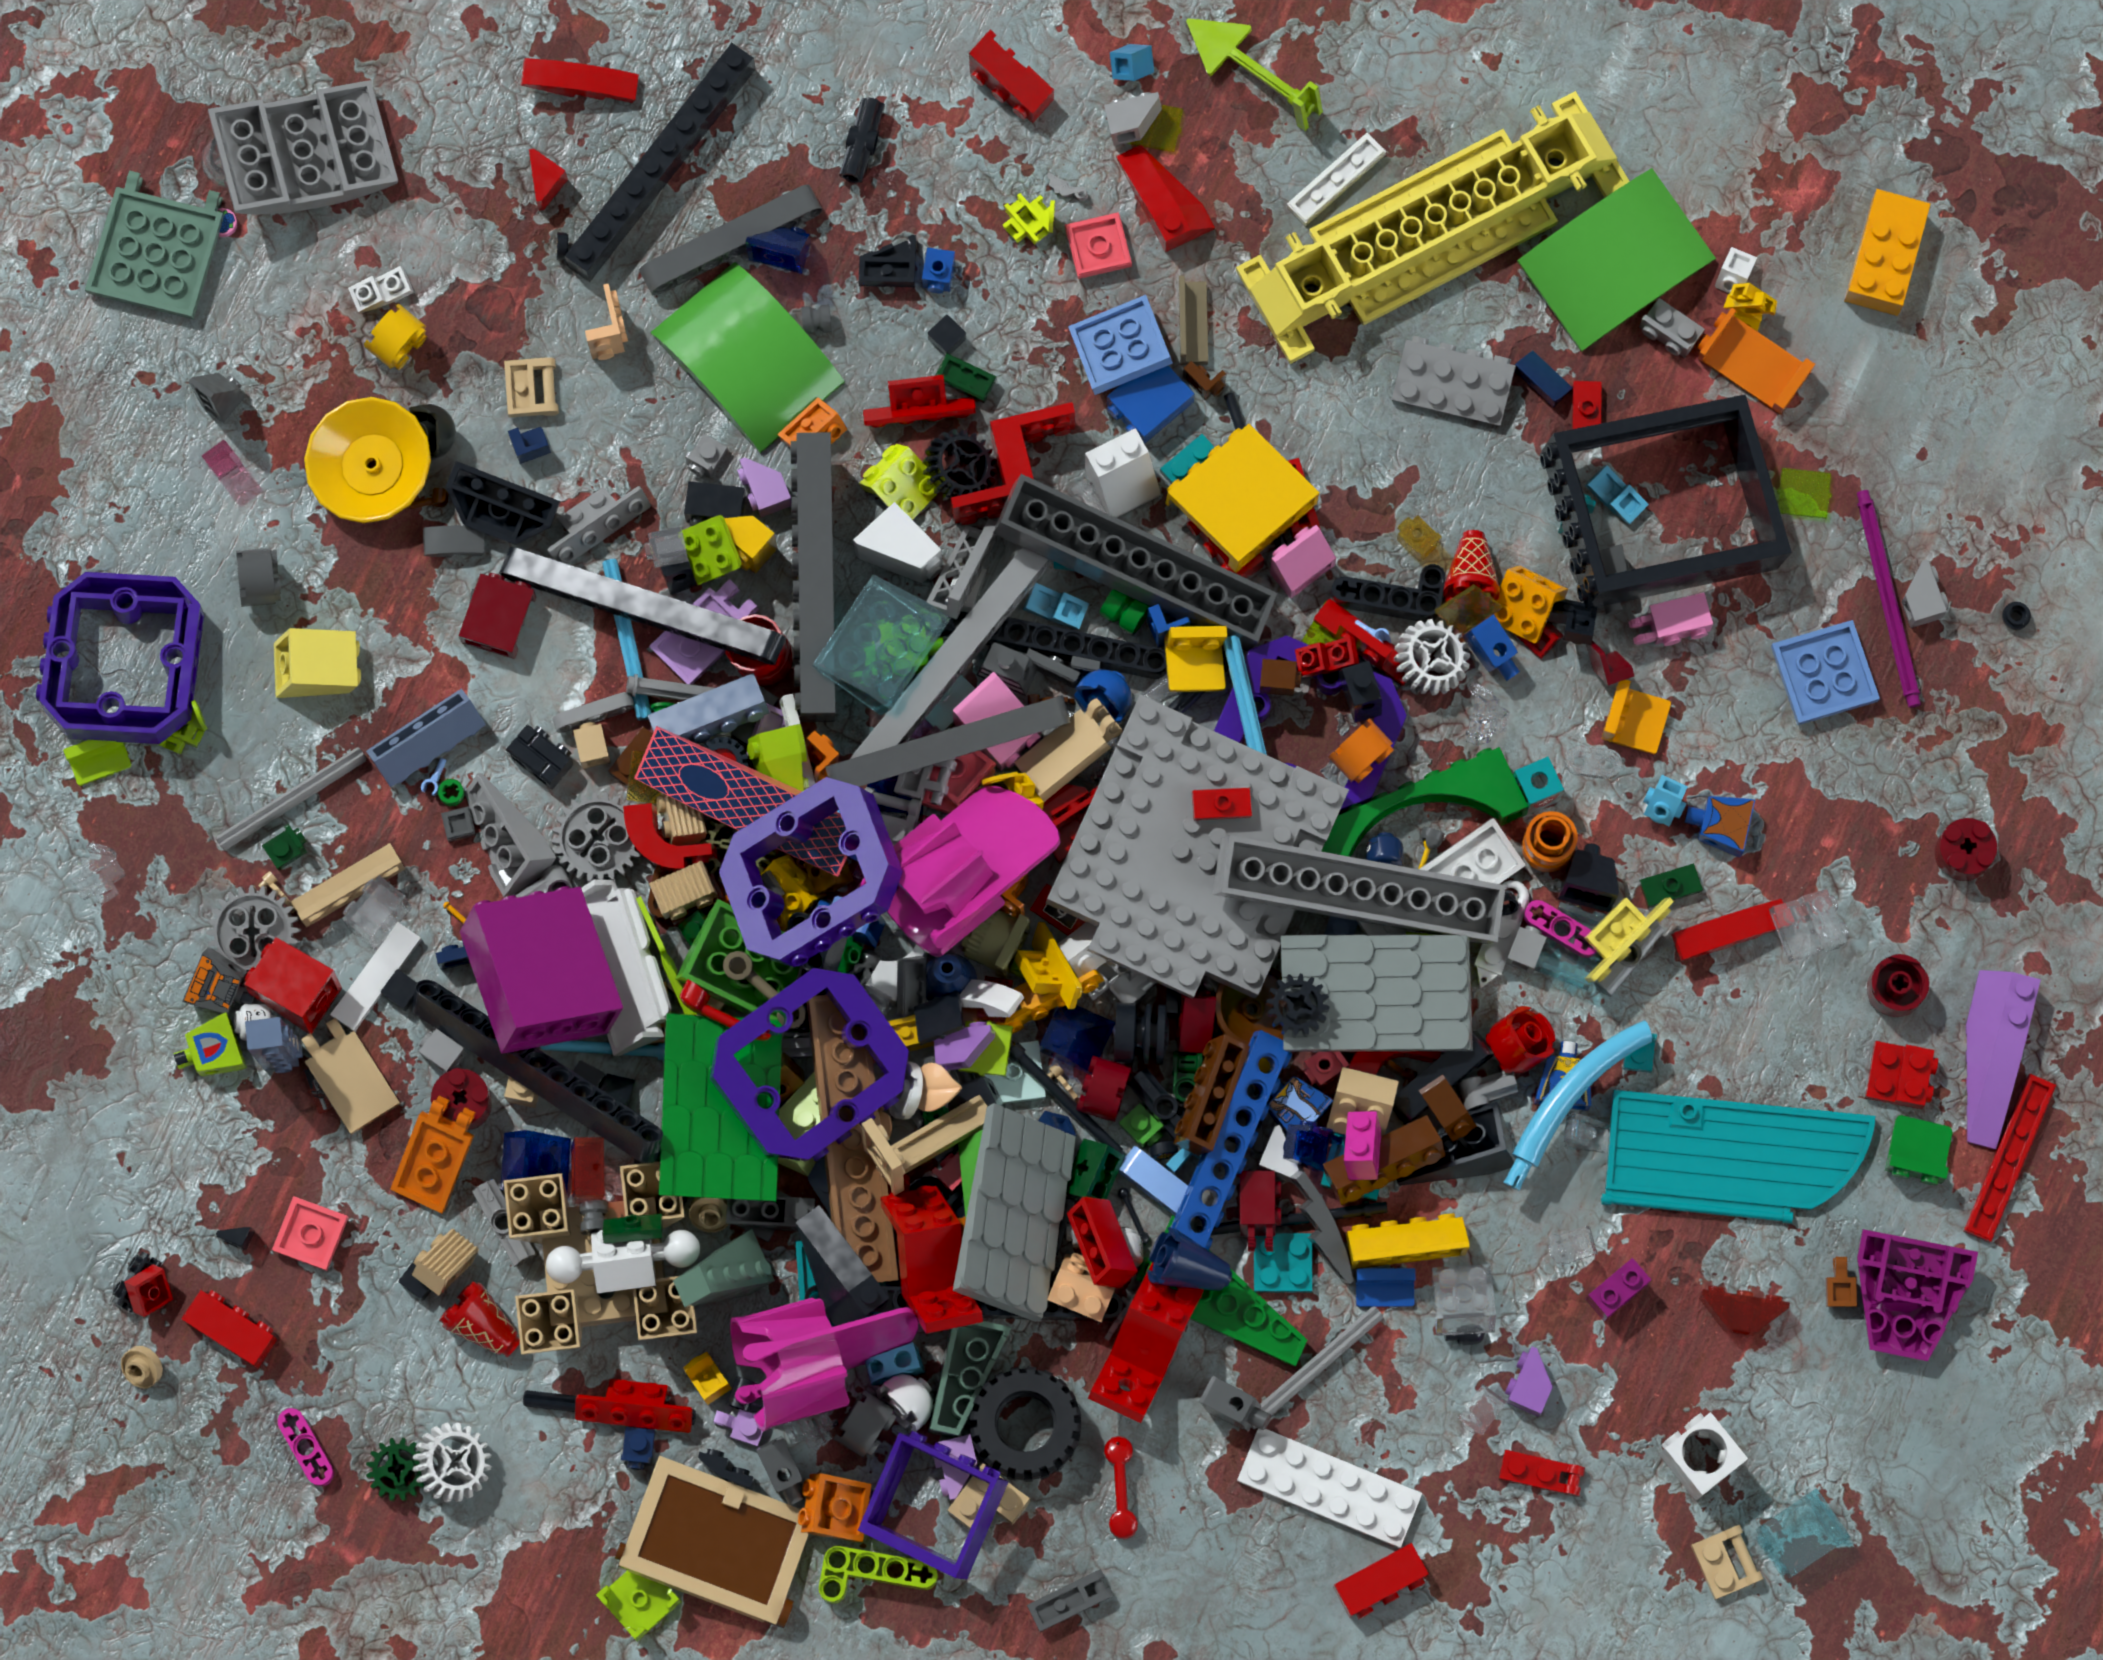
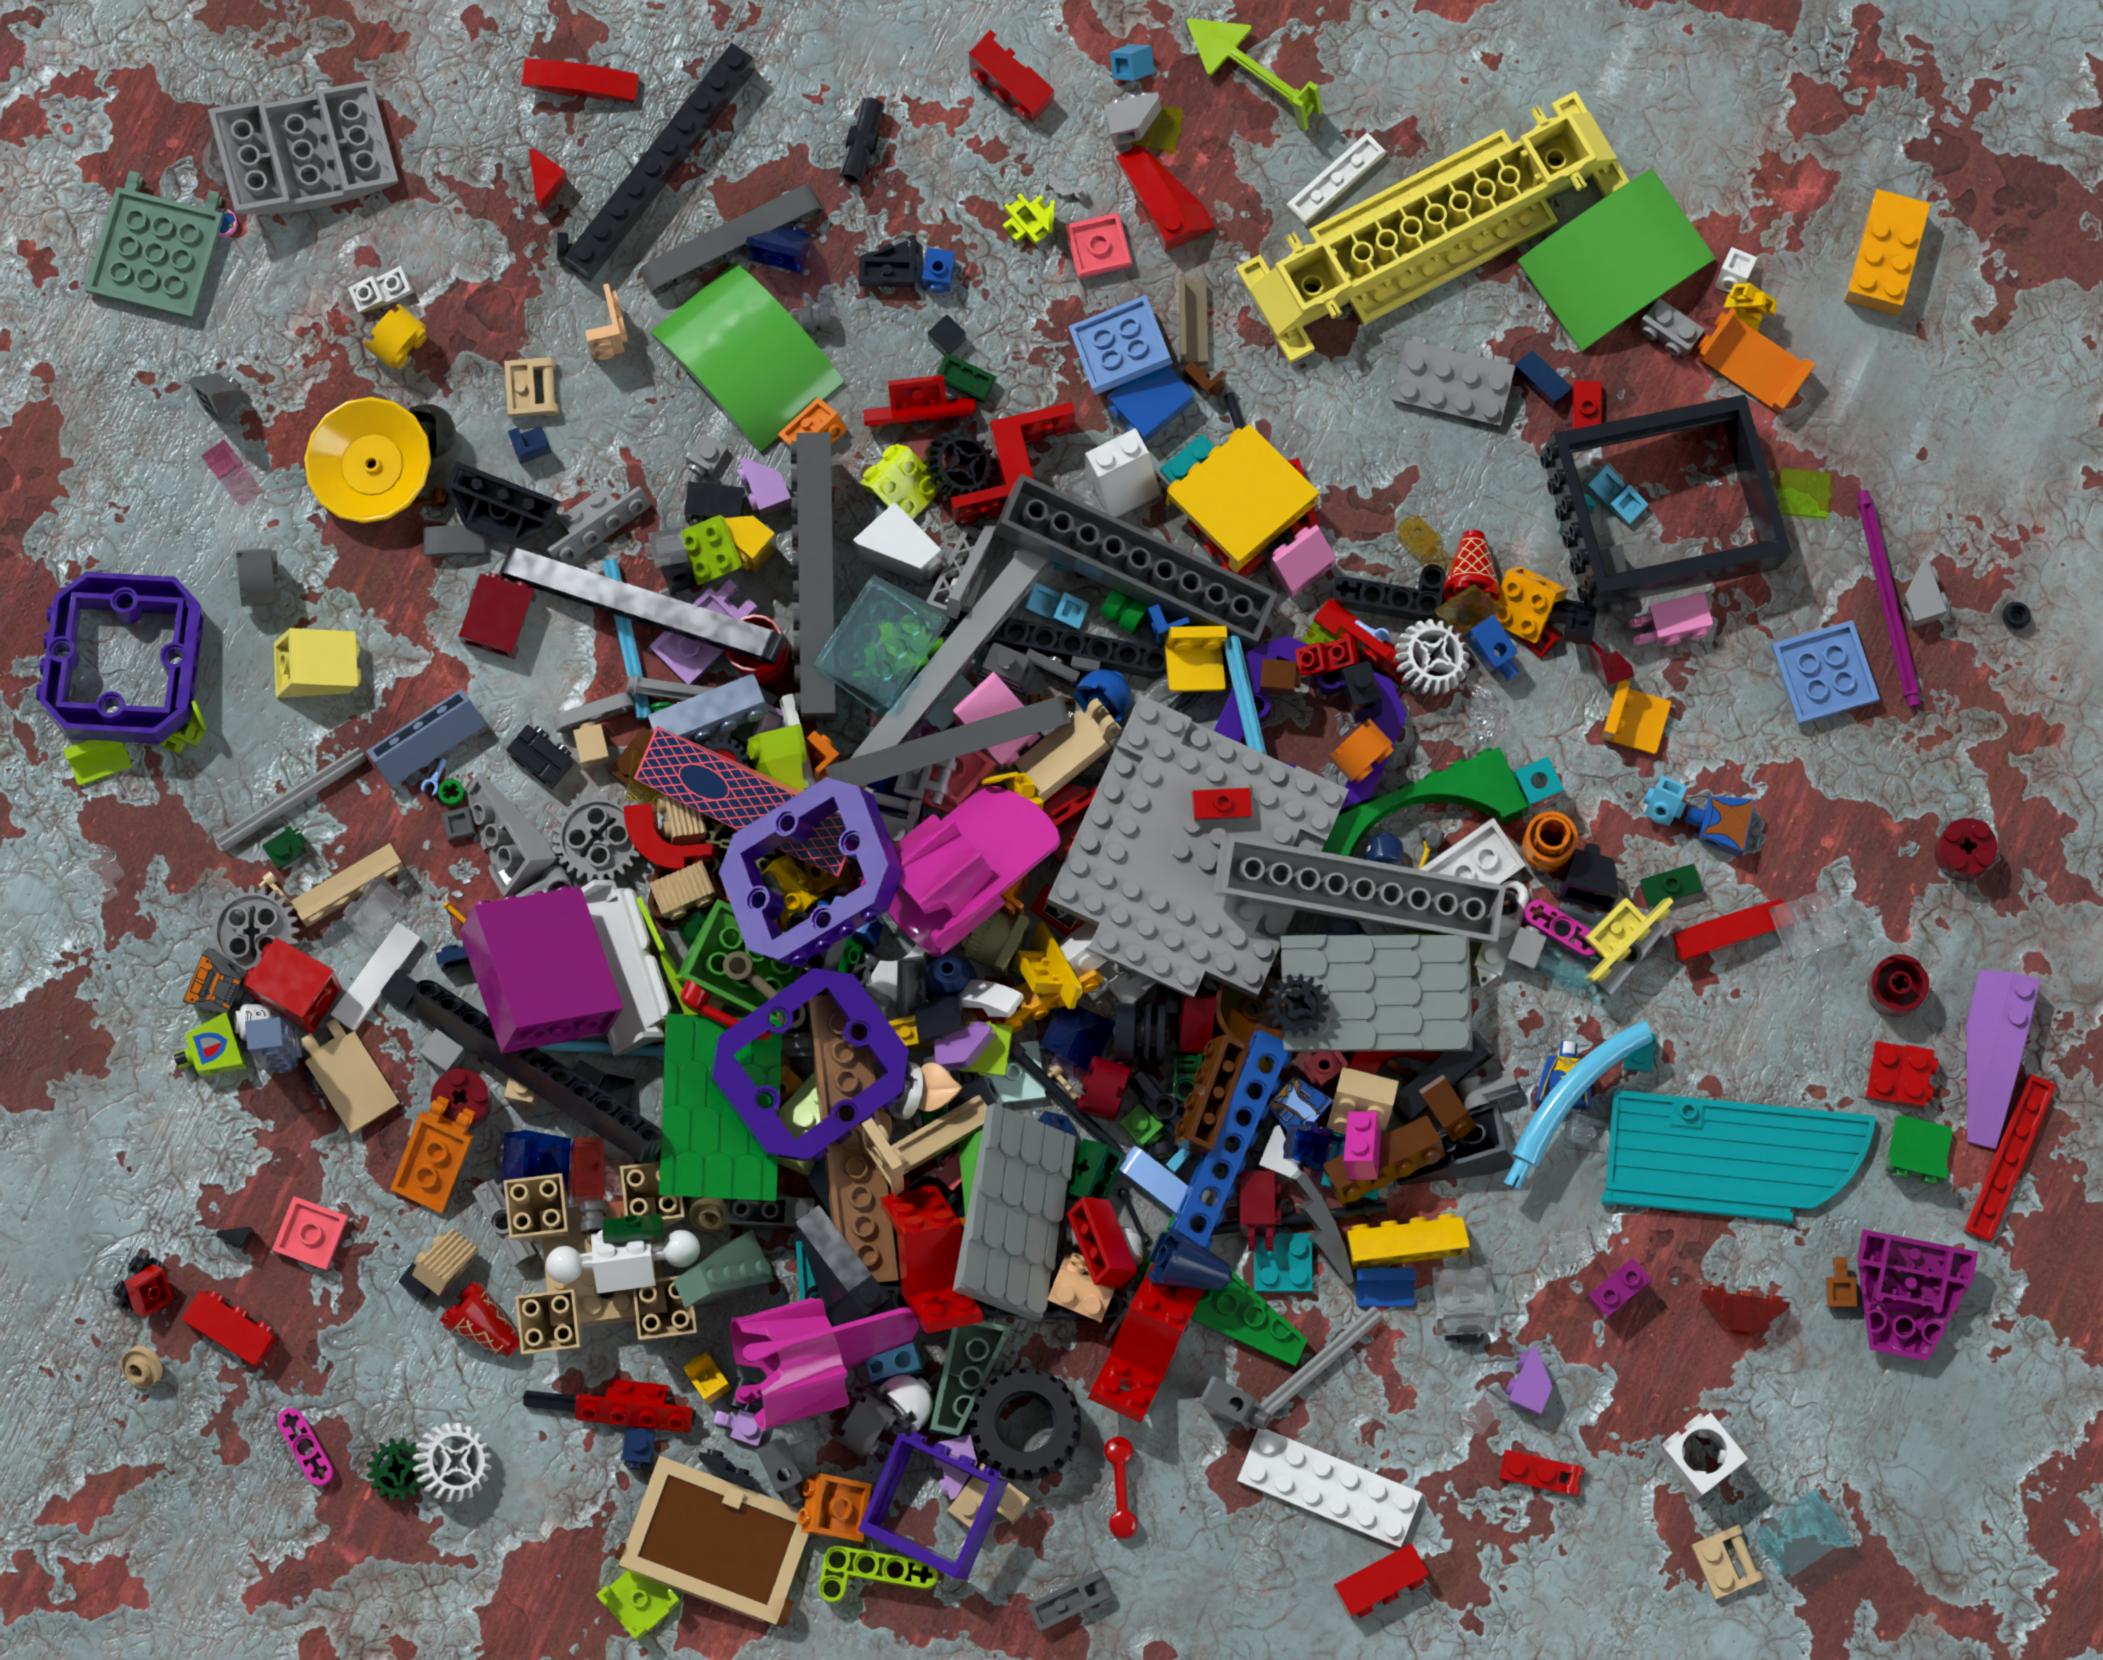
(1521, 1040): red brick -> none

